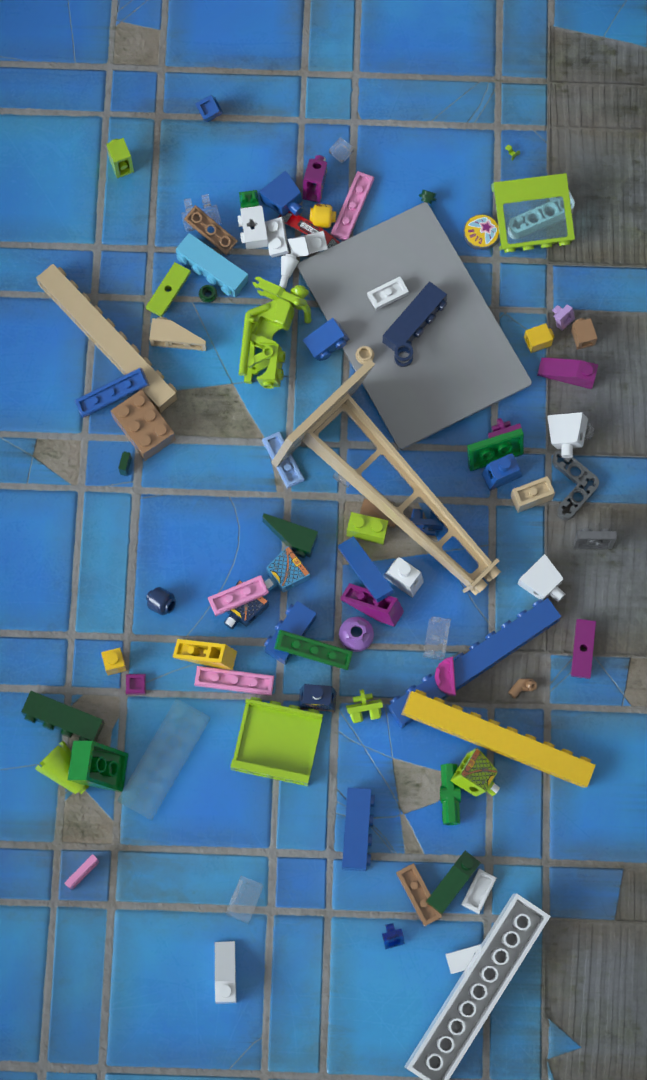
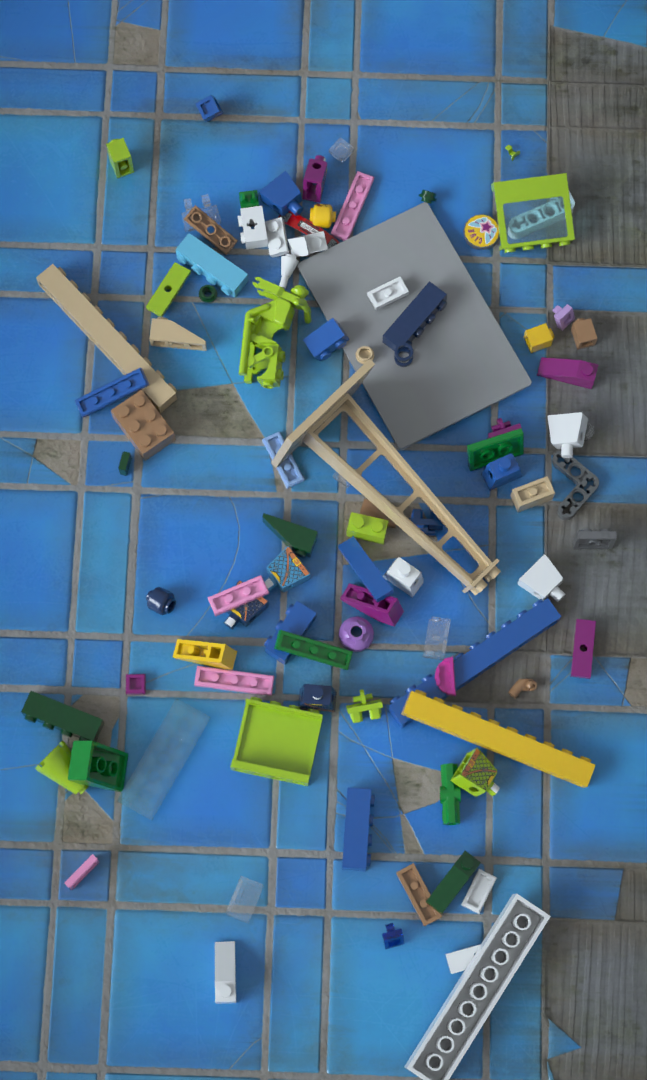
(113, 661): yellow brick -> none

